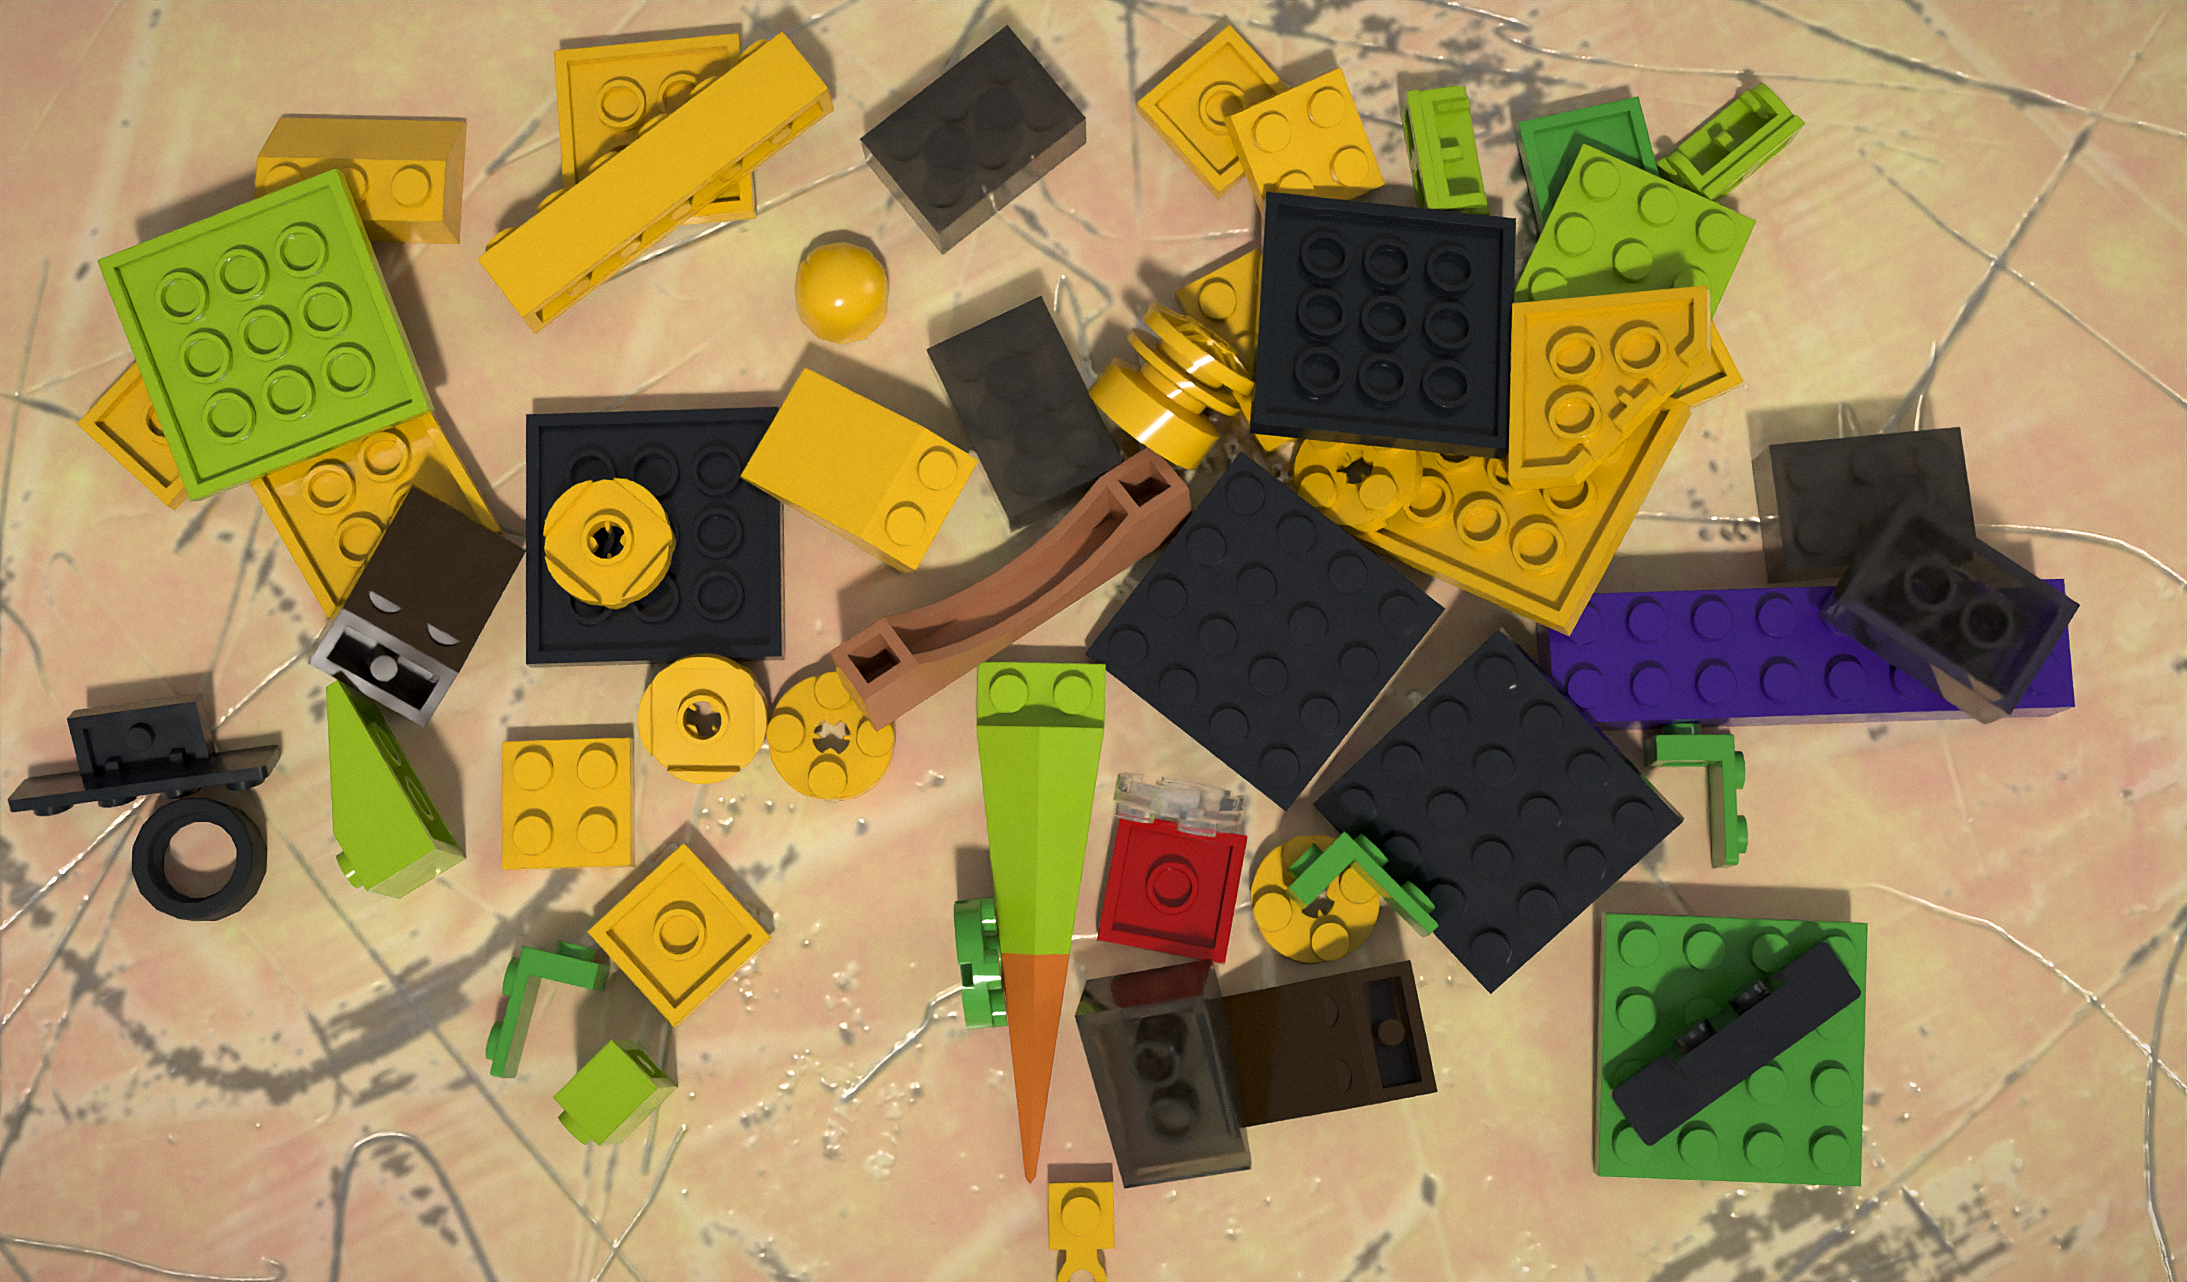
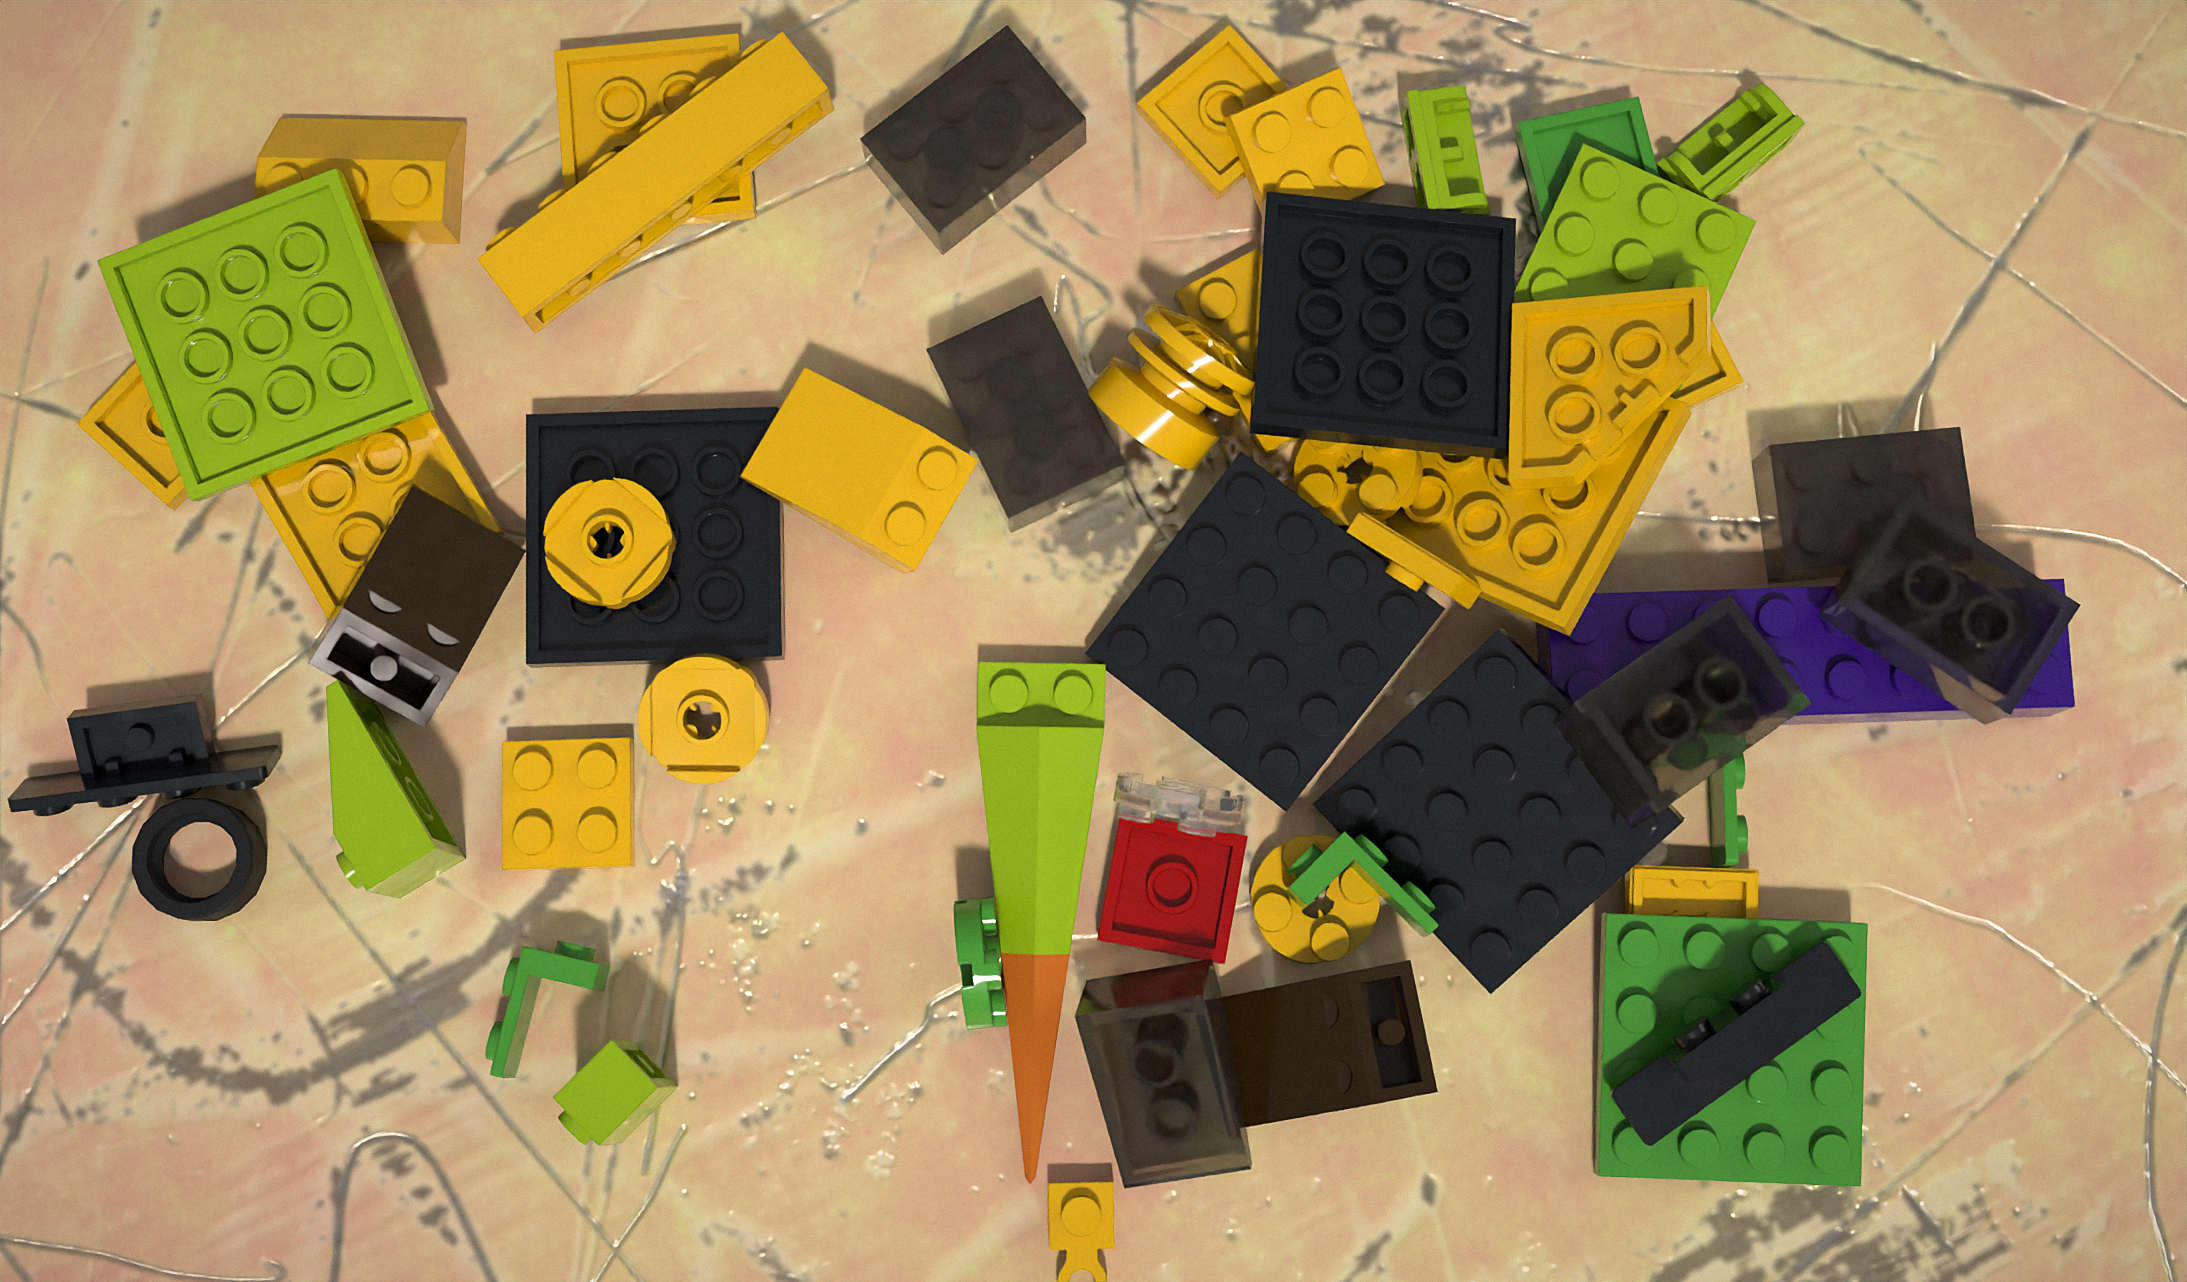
(680, 935): yellow plate -> none
(827, 774): yellow plate -> none
(841, 292): yellow hair -> none
(928, 648): nougat arch -> none
(1412, 563): none -> yellow plate
(1681, 712): none -> clear smoke brick
(1691, 891): none -> yellow plate

